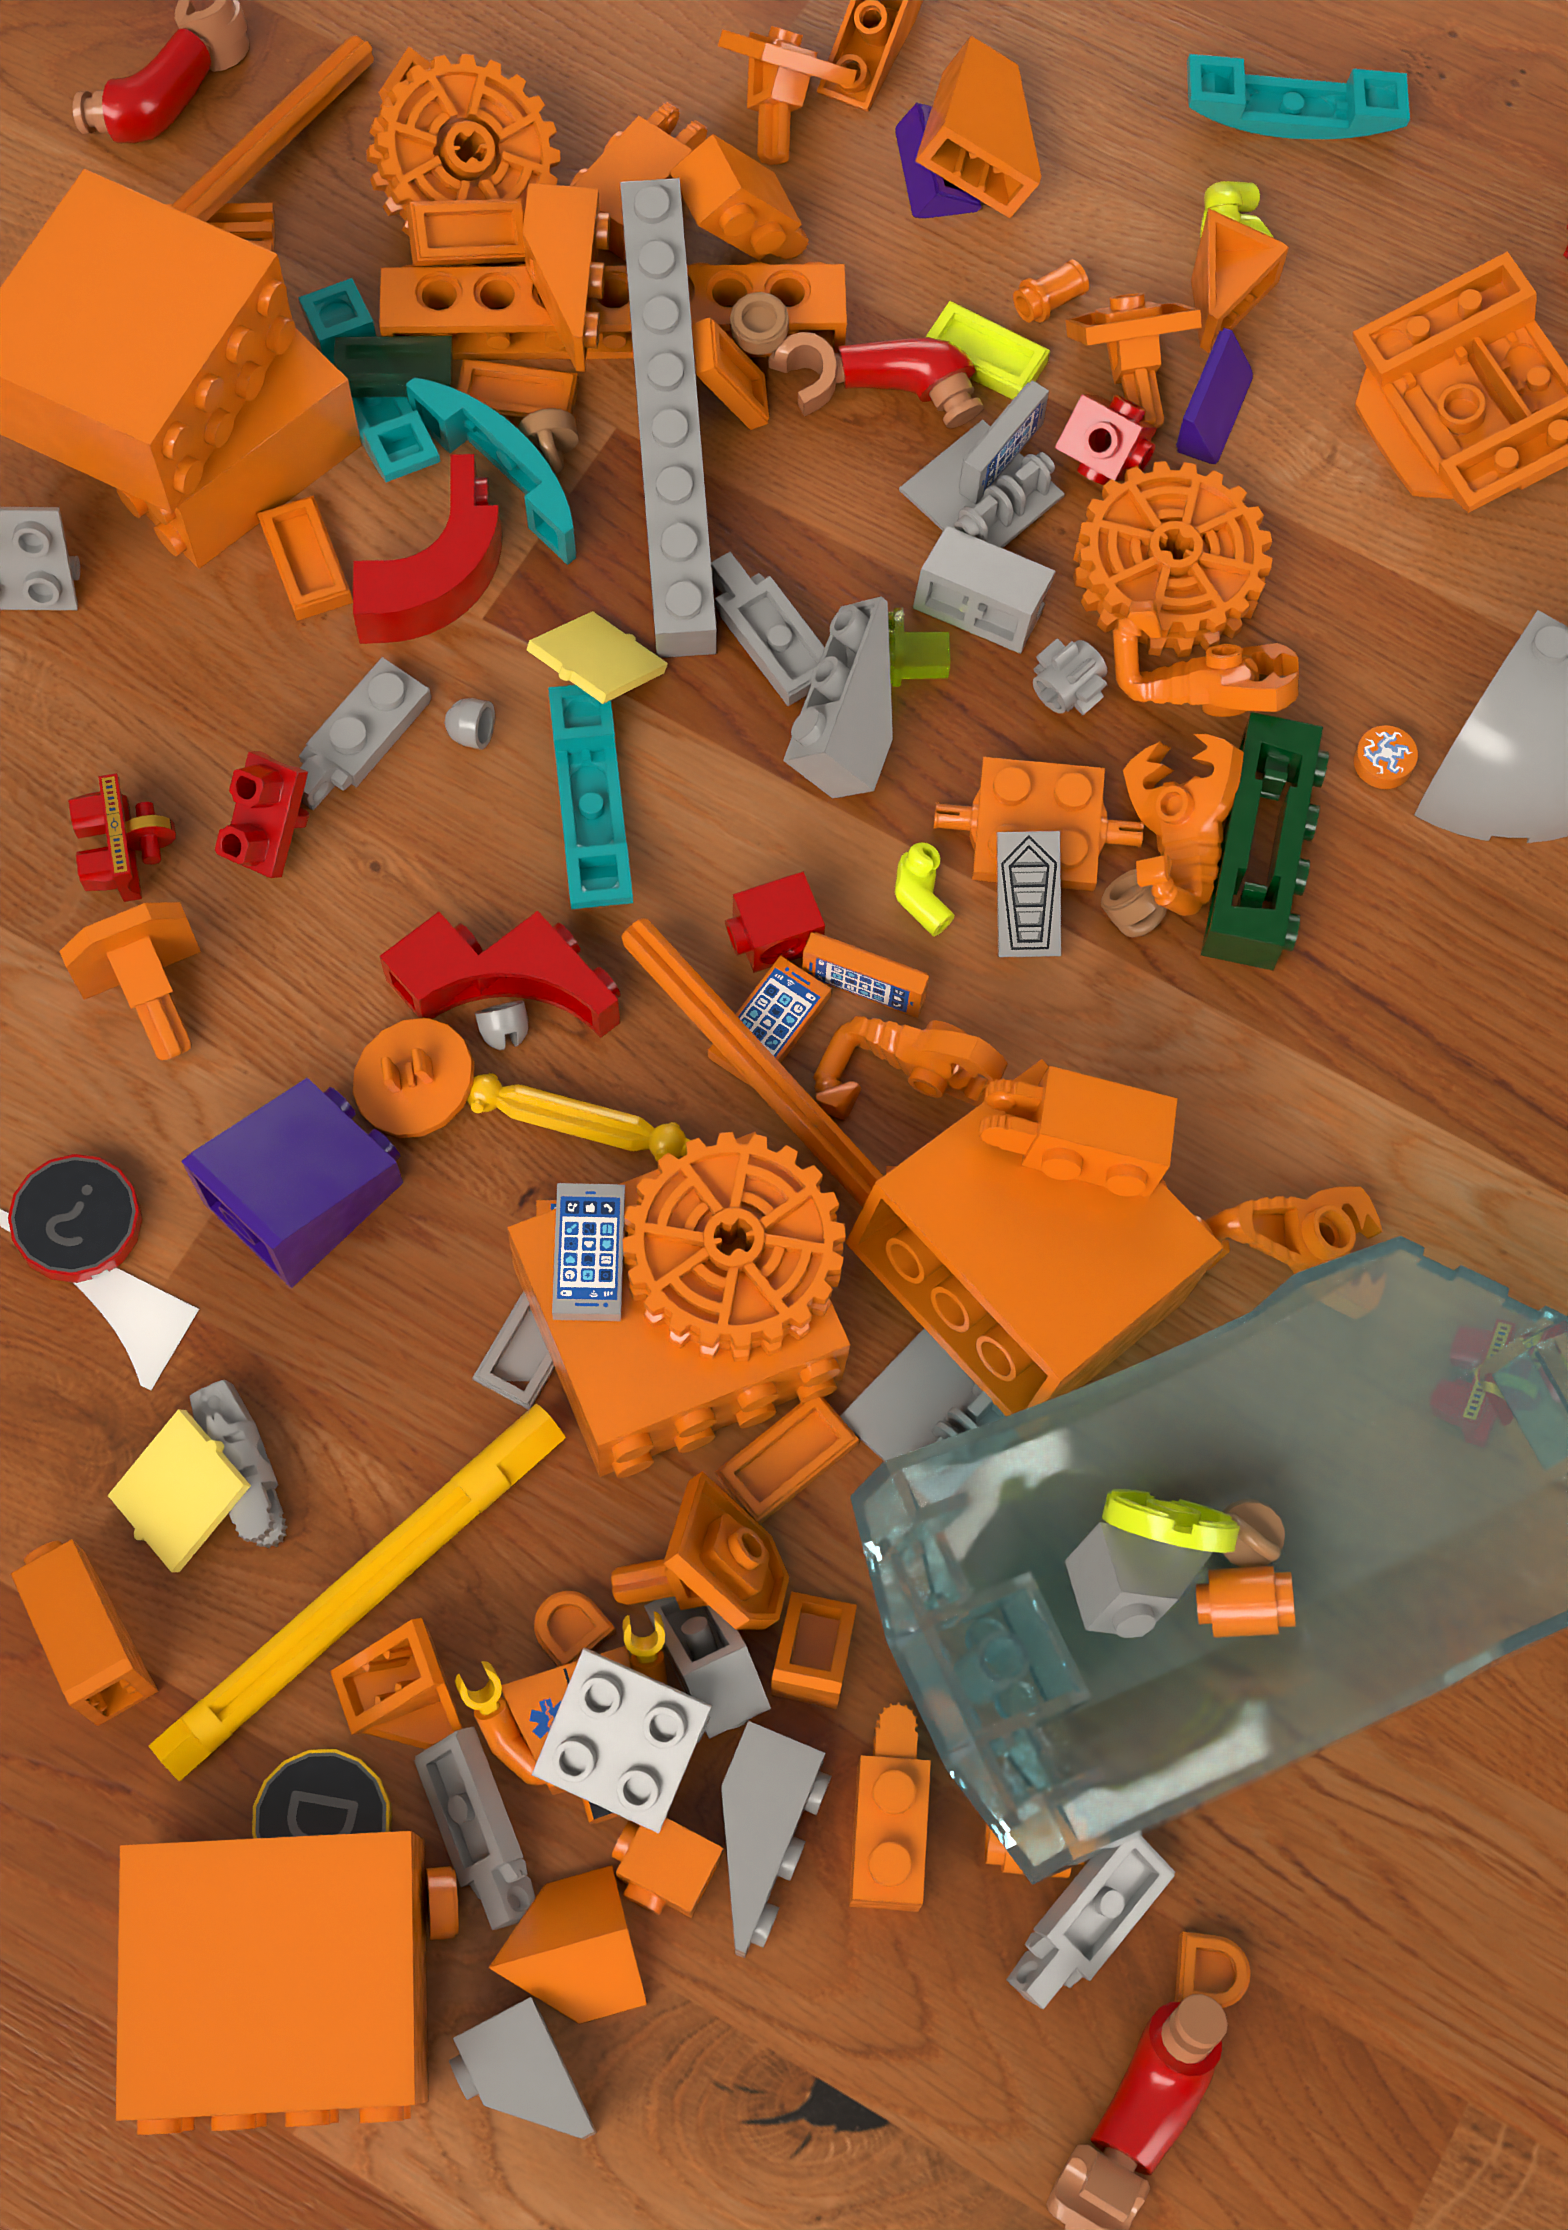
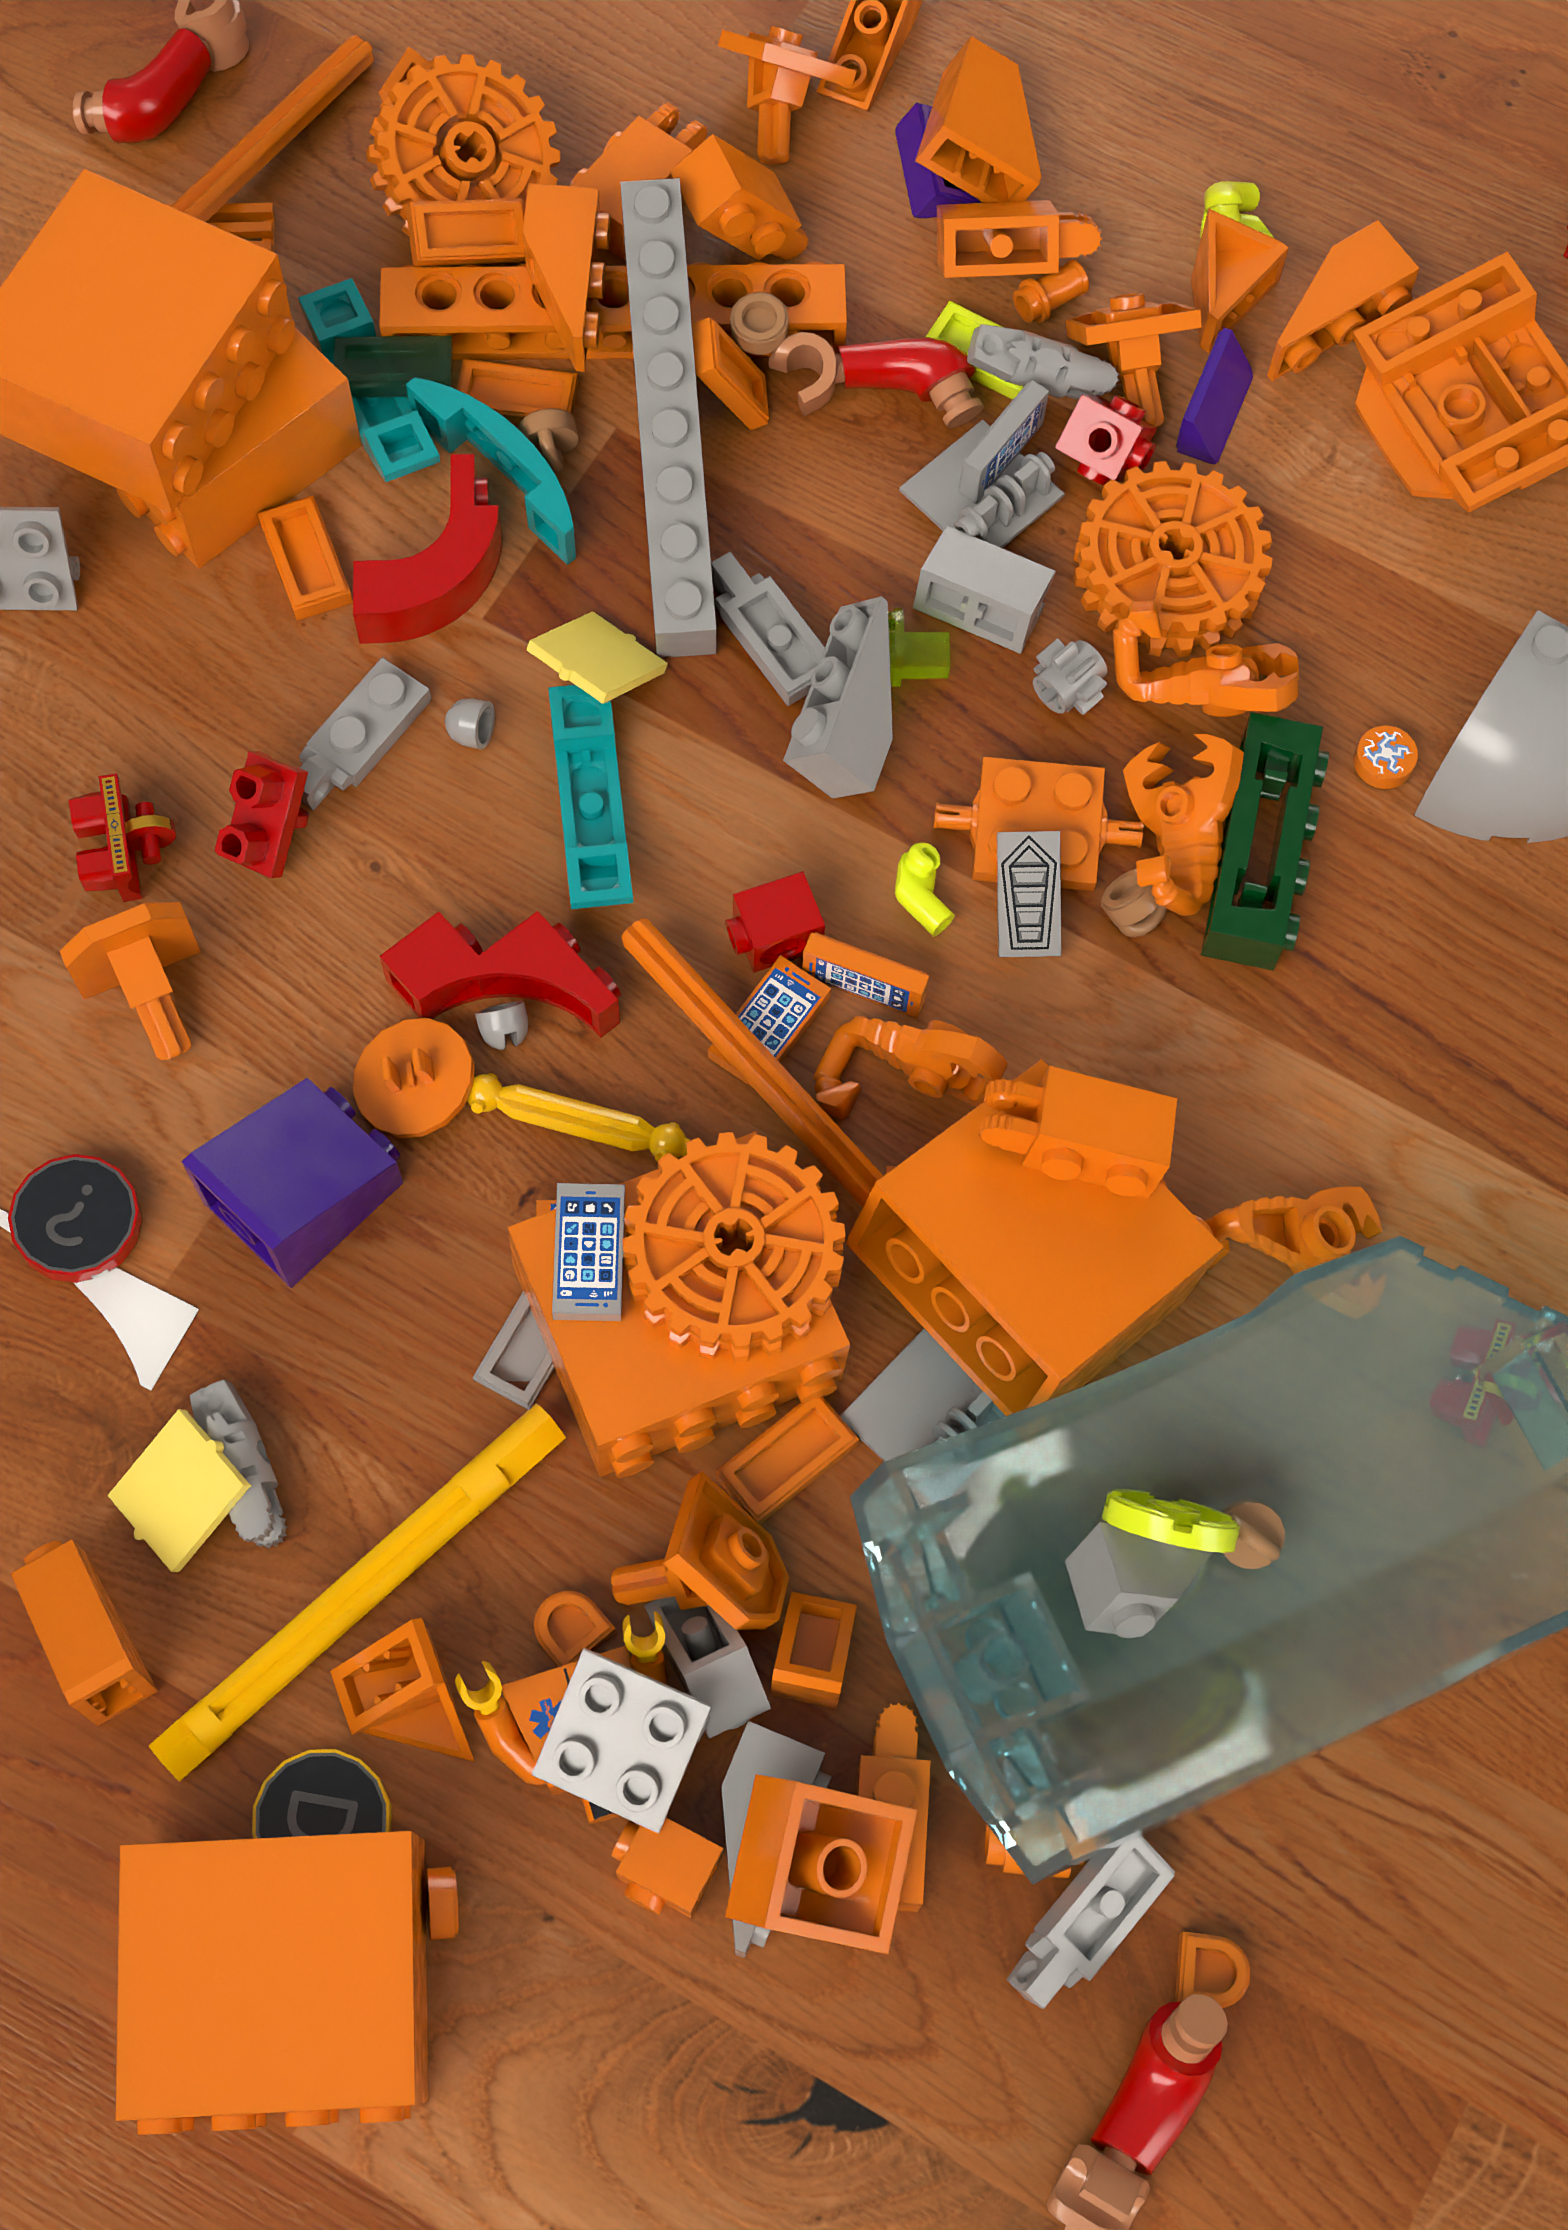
(476, 1826): light grey hinge -> none
(520, 2071): light grey slope -> none
(575, 1949): orange slope -> none
(821, 1864): none -> orange slope
(1010, 238): none -> orange hinge
(1025, 357): none -> light grey hinge
(1246, 1601): orange brick -> none
(1296, 107): teal slope -> none
(1354, 286): none -> orange slope

